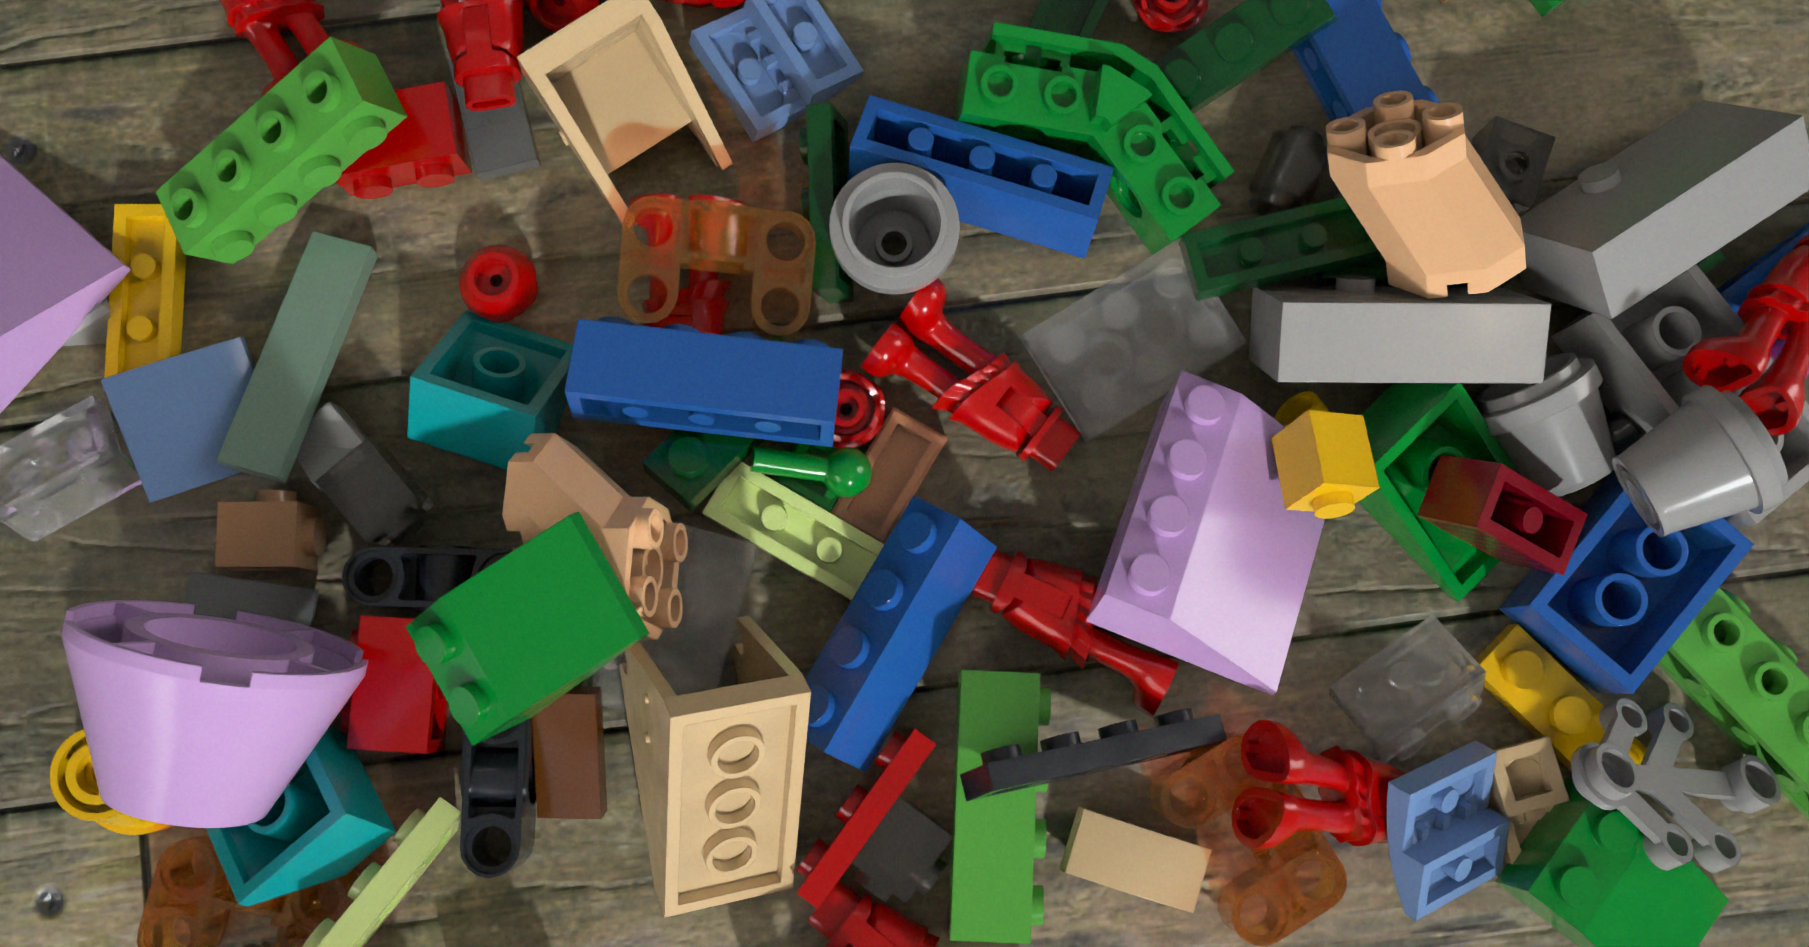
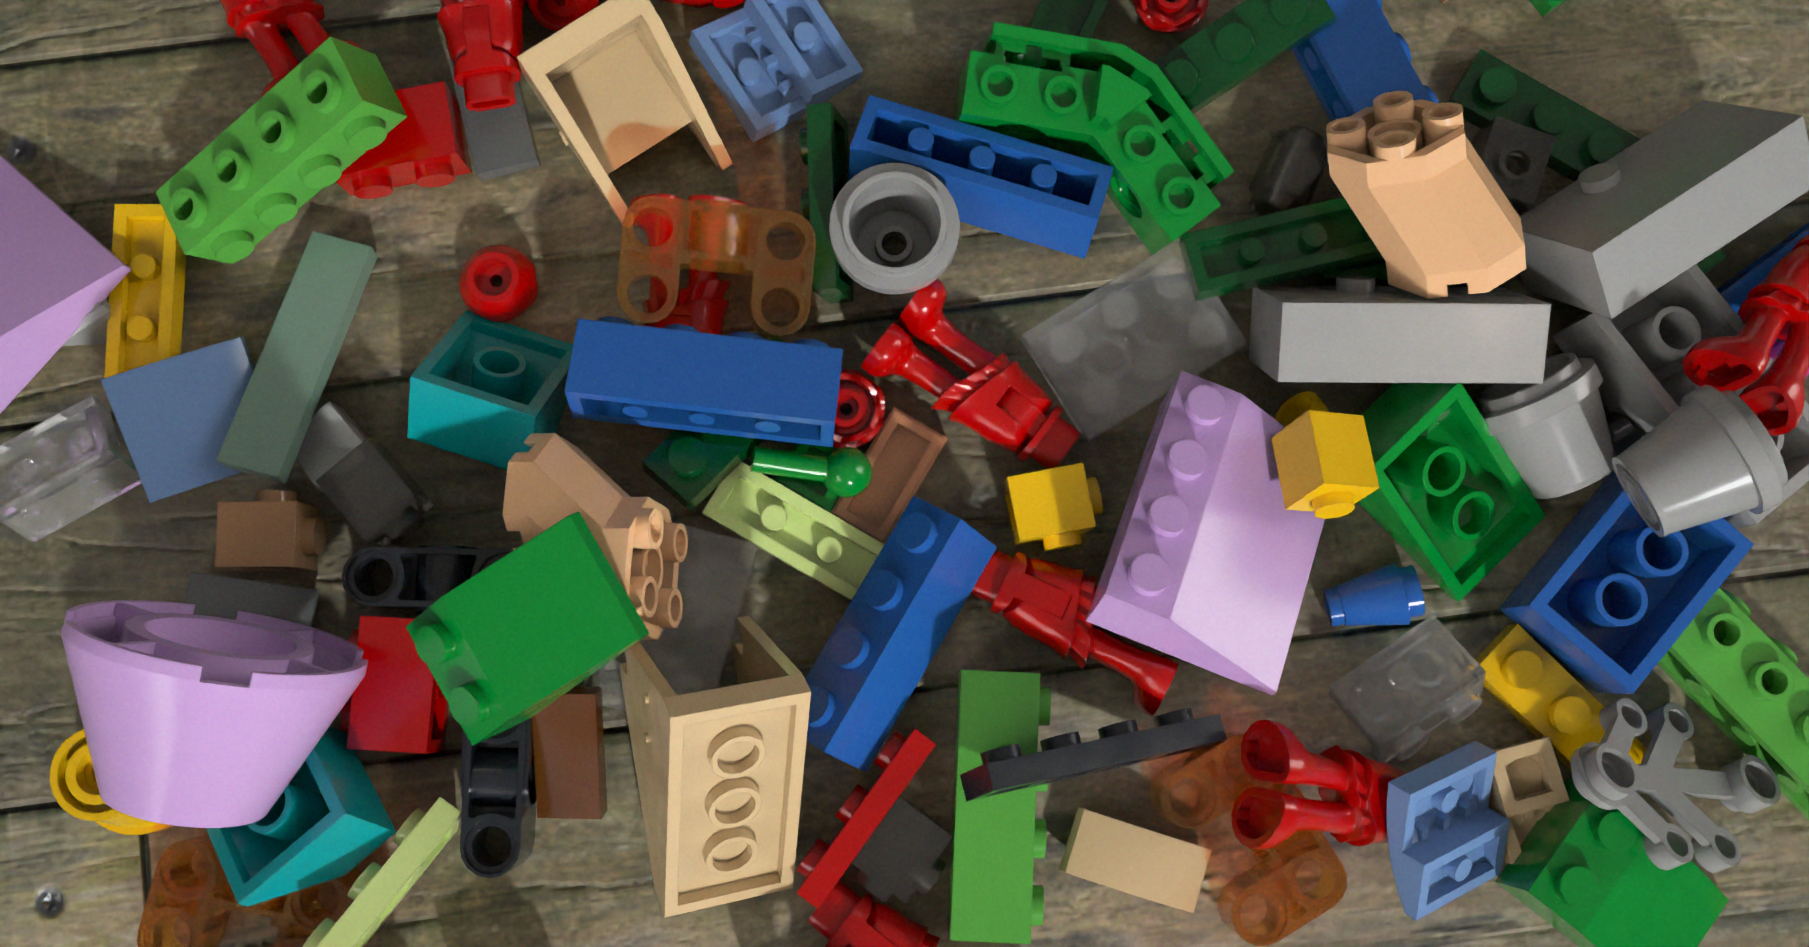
(1052, 506): none -> yellow brick
(1376, 598): none -> blue cone
(1500, 90): none -> dark green plate
(1502, 513): dark red brick -> none

